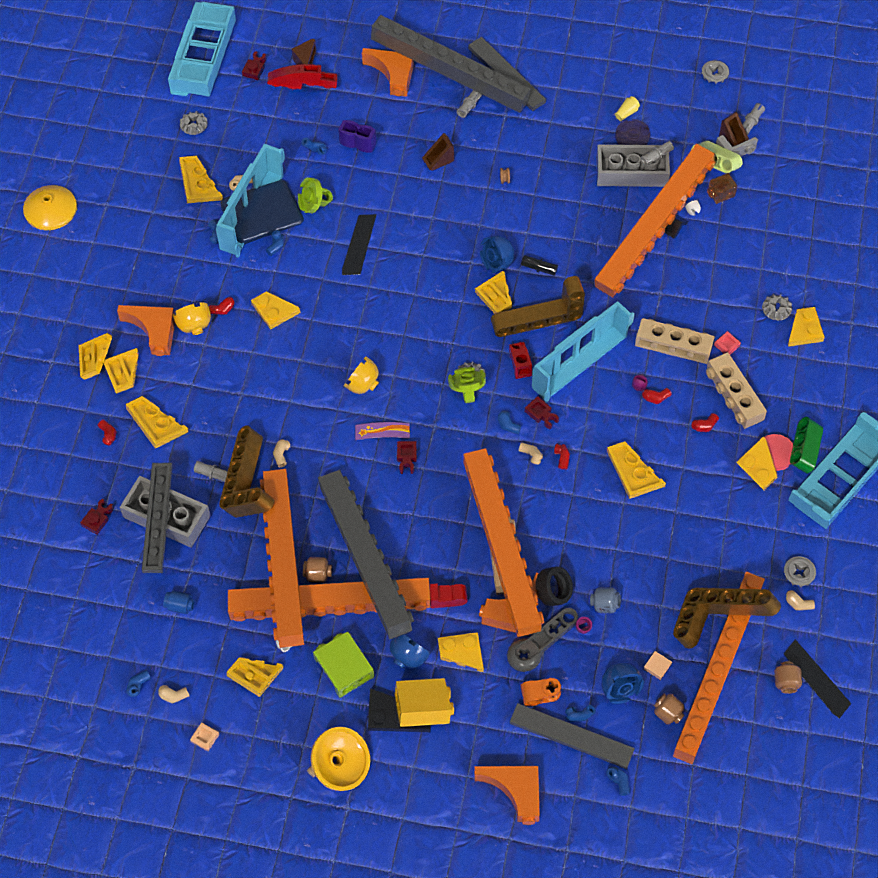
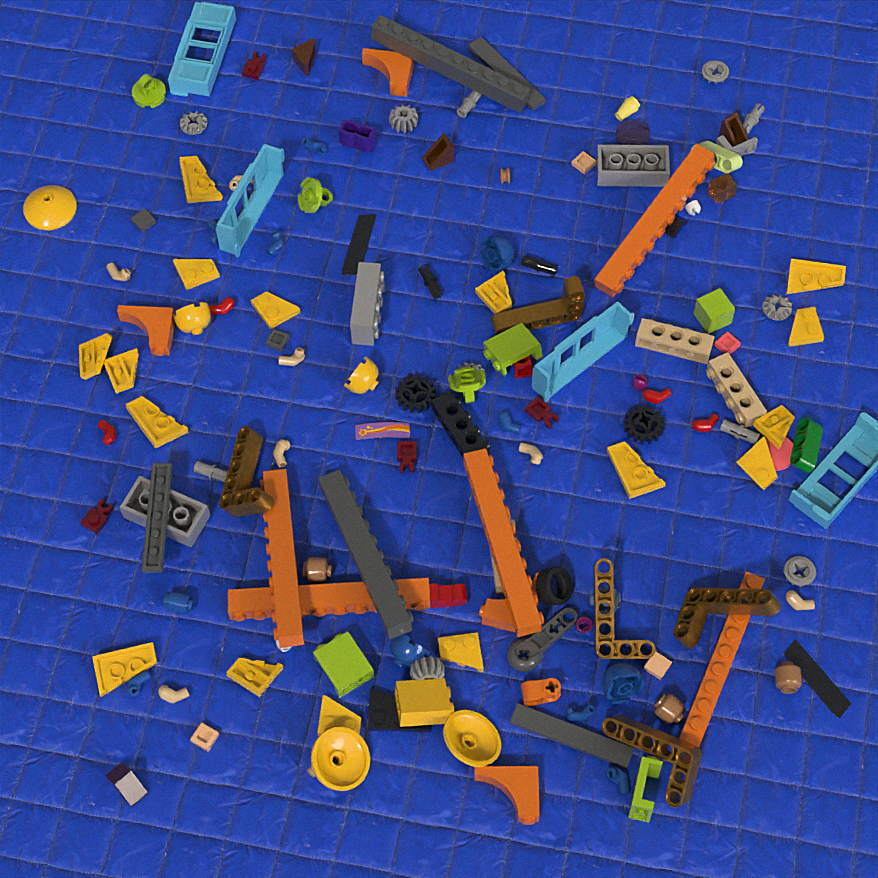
(119, 666): none -> yellow wing
(122, 275): none -> tan arm
(127, 784): none -> slope
(143, 220): none -> dark grey tile
(148, 92): none -> lime tile
(195, 271): none -> yellow wing
(268, 209): dark blue piece -> none
(277, 340): none -> dark grey tile
(295, 75): red slope -> none
(295, 359): none -> tan arm
(335, 715): none -> yellow wing
(367, 304): none -> light grey brick
(403, 118): none -> light grey gear
(413, 395): none -> black gear
(427, 669): none -> light grey gear
(430, 281): none -> black axle
(447, 404): none -> black brick
(472, 738): none -> yellow dish
(511, 347): none -> lime panel
(564, 456): red arm -> none
(583, 162): none -> light nougat tile
(608, 618): none -> pearl gold beam
(638, 429): none -> black gear
(641, 808): none -> lime panel
(656, 153): light grey axle -> none
(660, 749): none -> pearl gold beam
(714, 311): none -> lime head
(739, 431): none -> light grey pin
(775, 425): none -> yellow wing
(812, 275): none -> yellow wing

